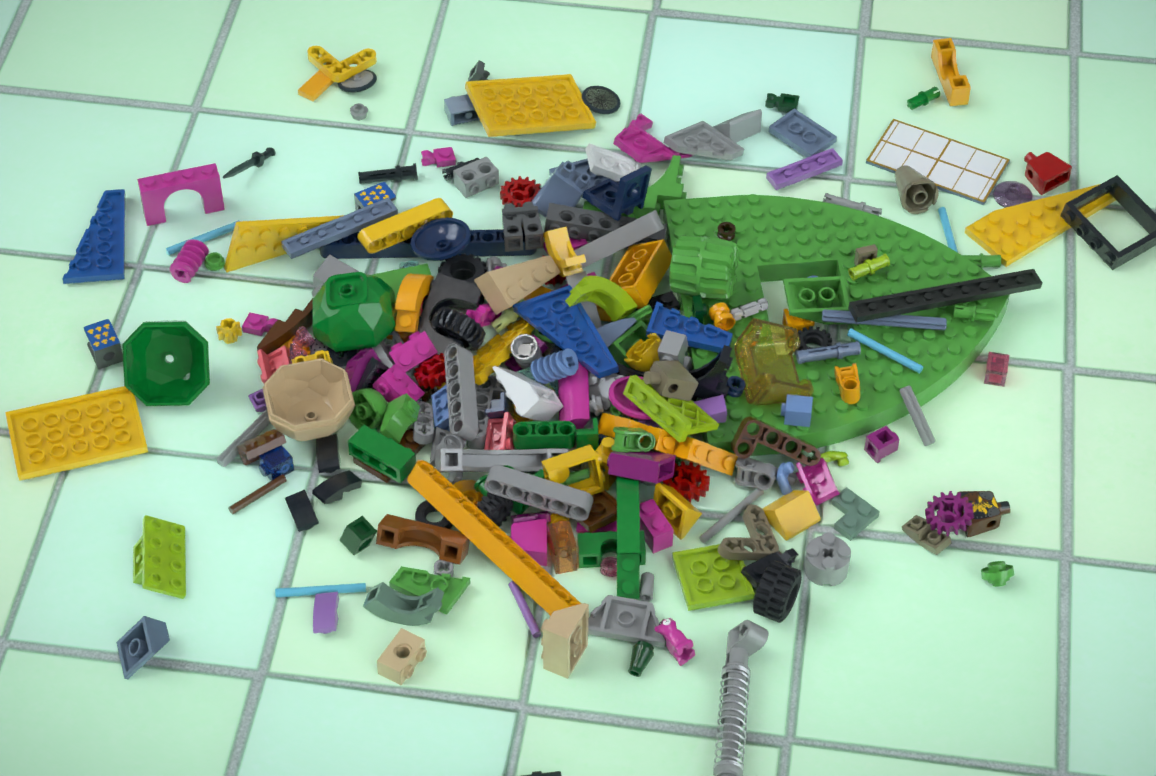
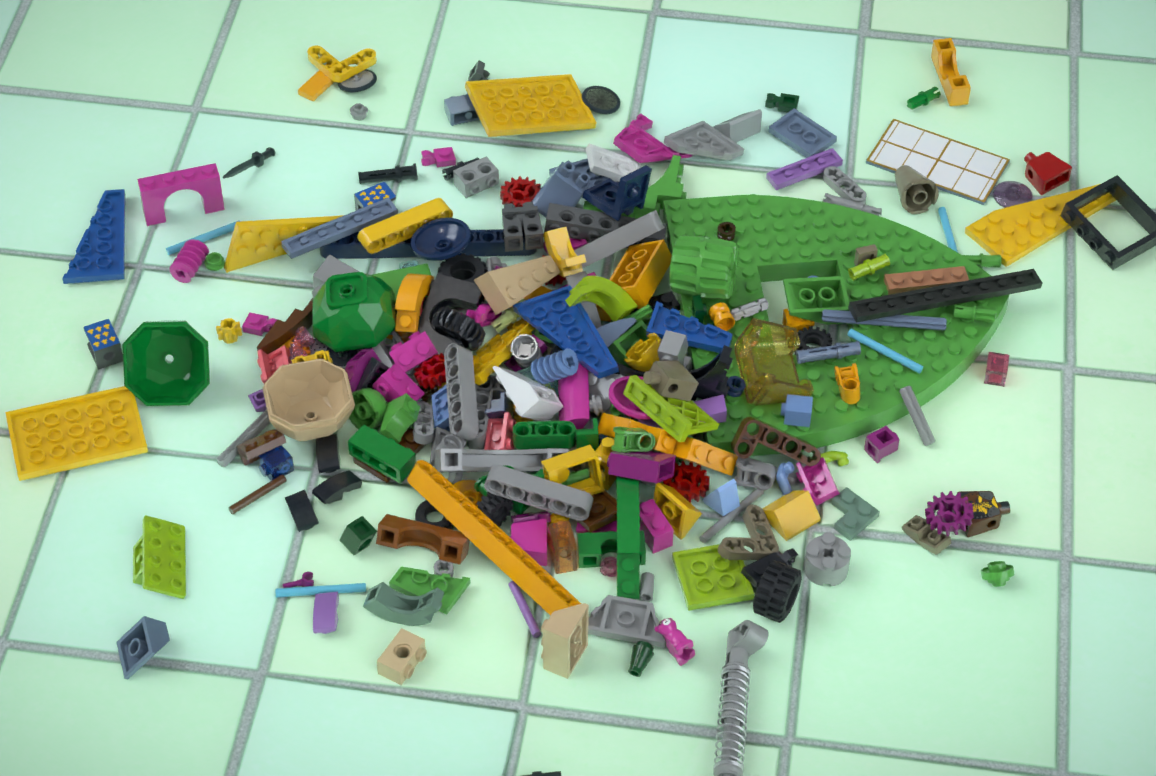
(304, 582): none -> magenta hand
(723, 498): none -> light blue slope
(835, 178): none -> light grey beam
(923, 279): none -> nougat plate

